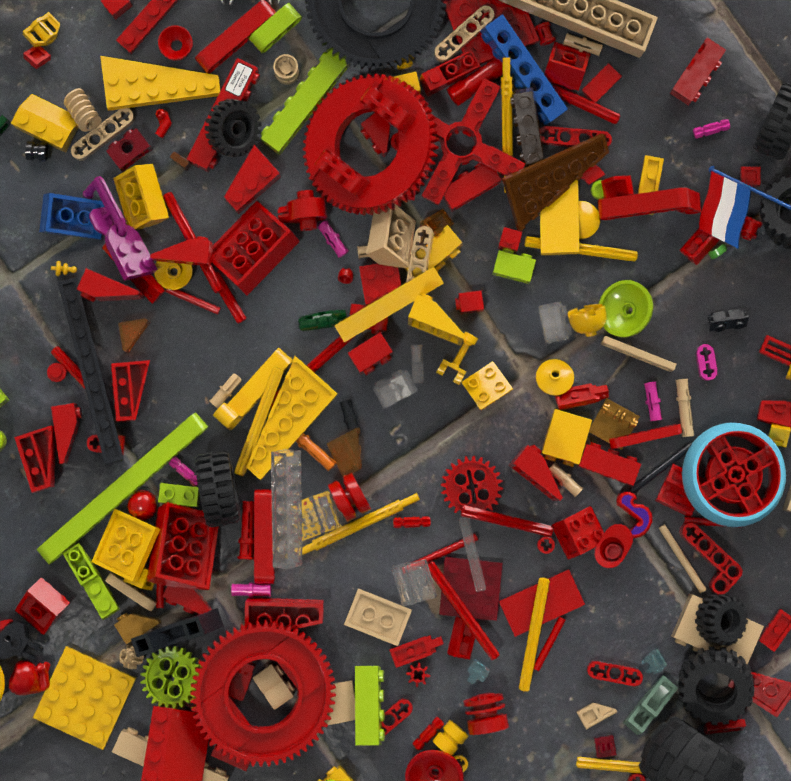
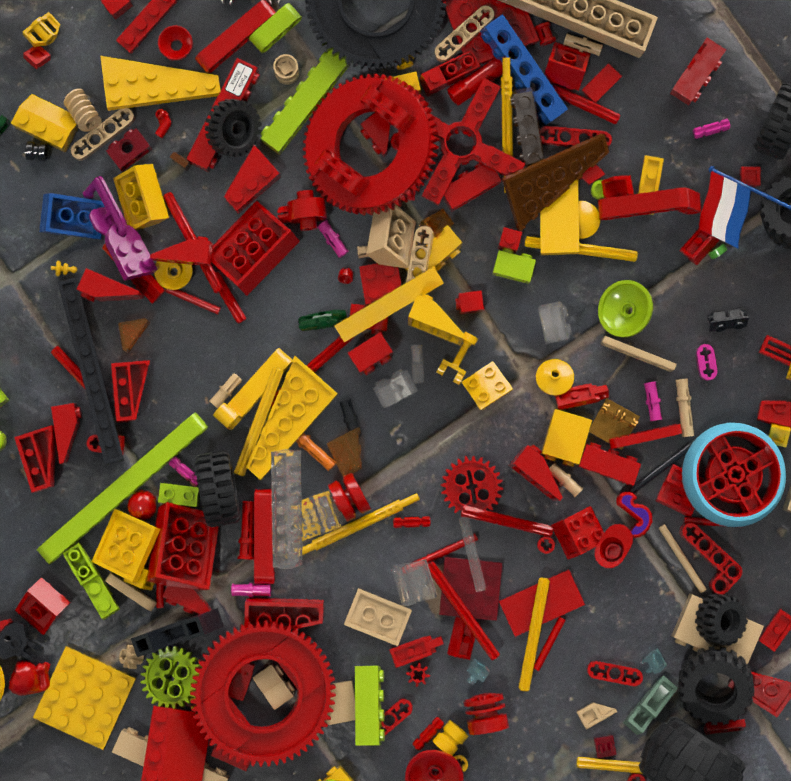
(56, 372): red plate -> none
(134, 625): pearl gold slope -> none
(588, 319): yellow cylinder -> none
(750, 228): red brick -> none

